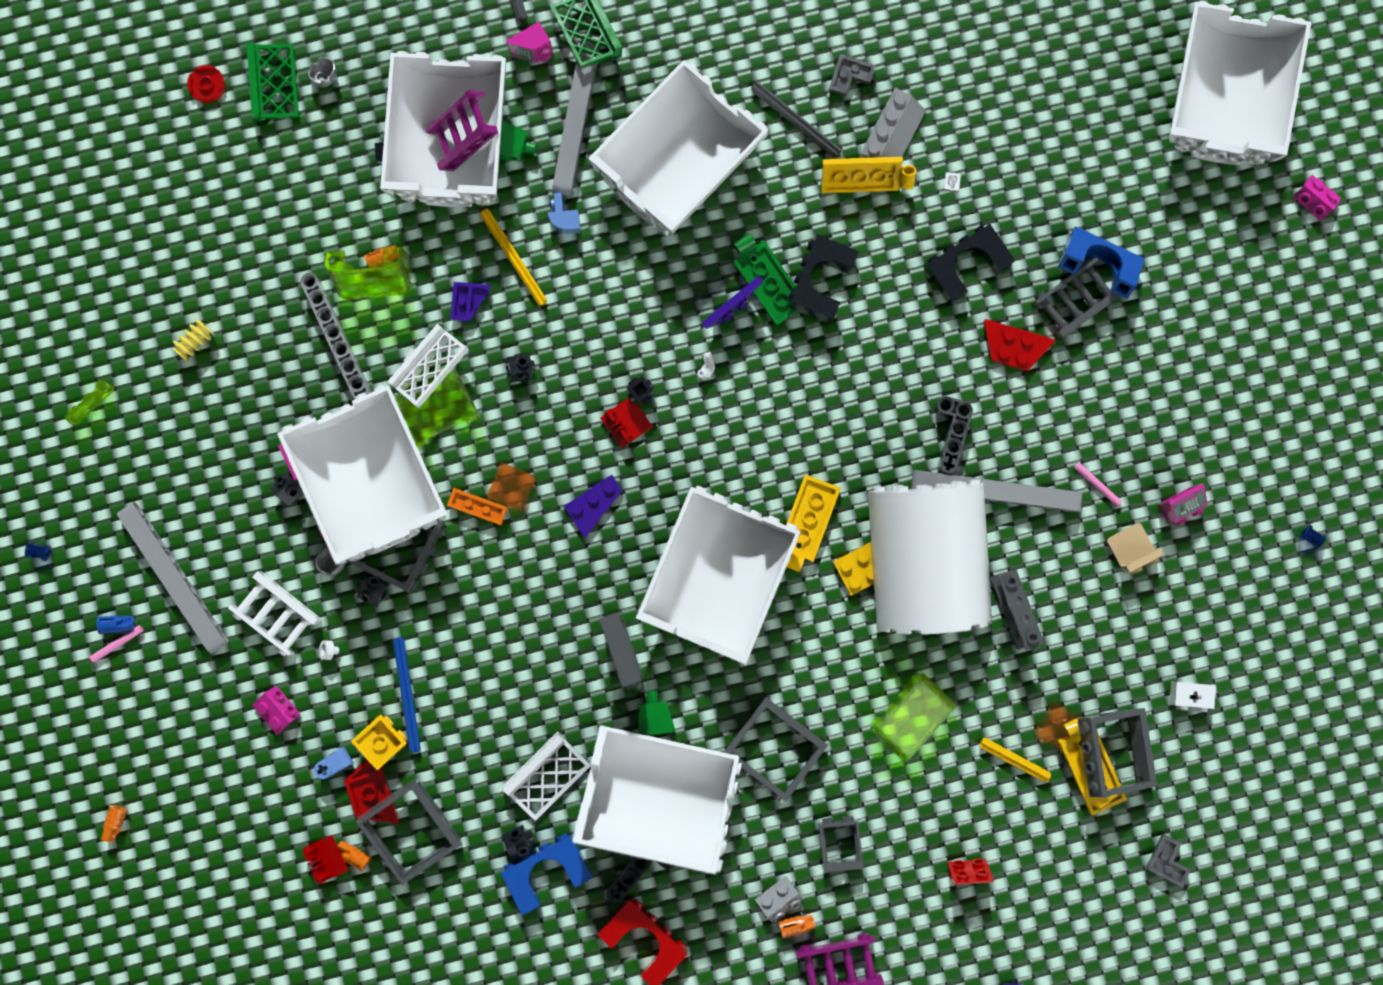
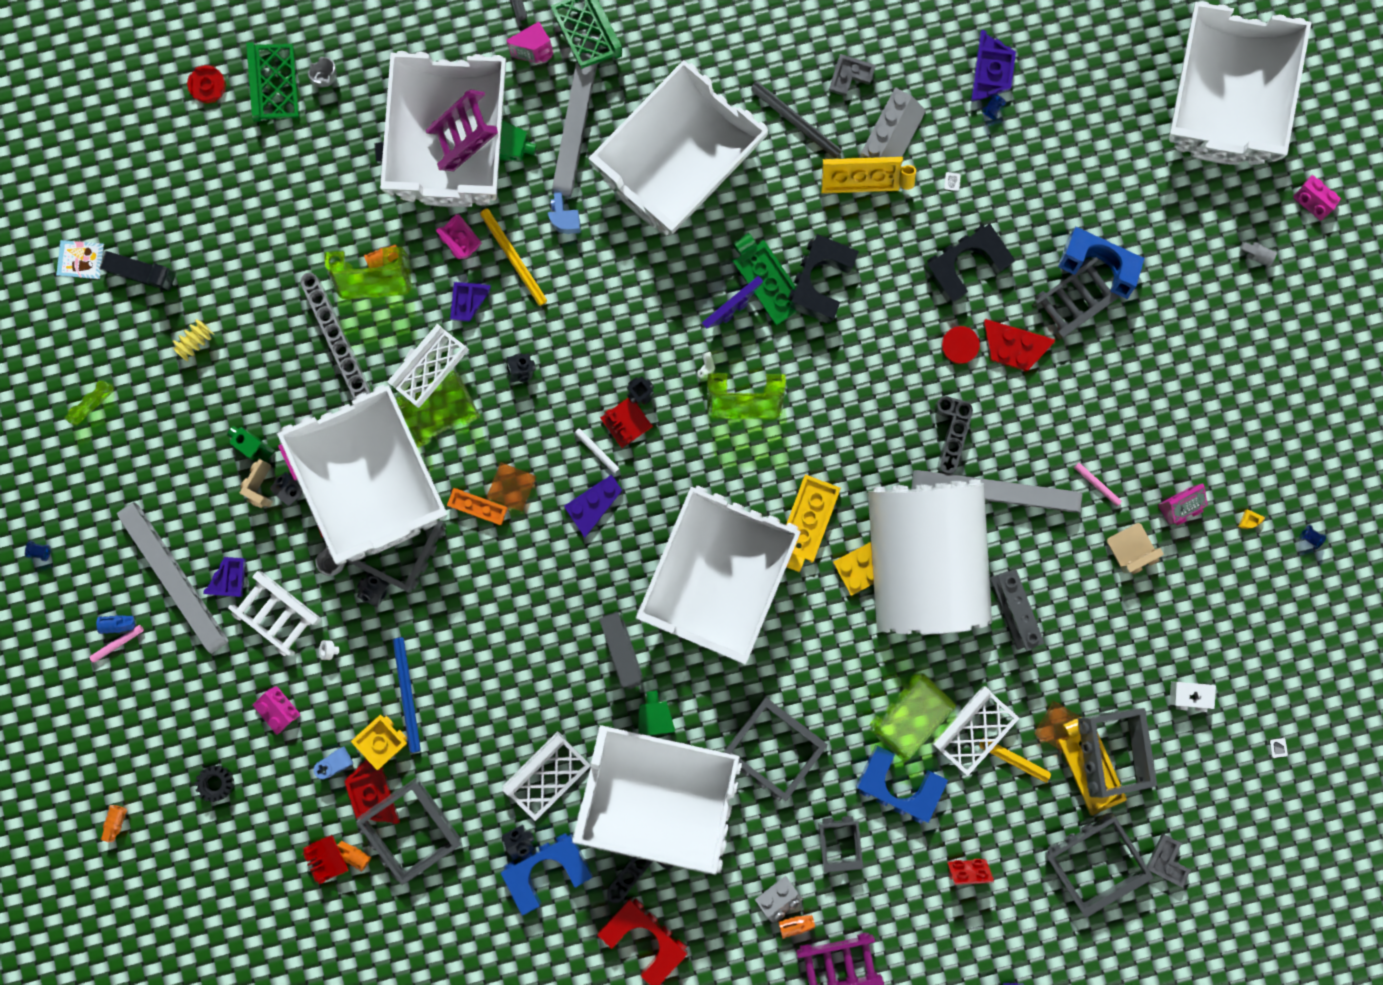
(80, 259): none -> sticker
(138, 271): none -> black beam
(206, 792): none -> black tyre
(228, 578): none -> dark purple wing
(250, 444): none -> green torso
(251, 485): none -> tan bracket
(459, 237): none -> dark pink bracket
(596, 450): none -> white bar
(745, 405): none -> clear neon green windscreen
(919, 805): none -> blue arch
(960, 345): none -> red tile
(963, 718): none -> white fence
(992, 68): none -> dark purple wing
(994, 106): none -> clear blue bush
(1112, 893): none -> dark grey window
(1250, 520): none -> yellow tile
(1259, 253): none -> light grey hinge
(1278, 748): none -> white sticker

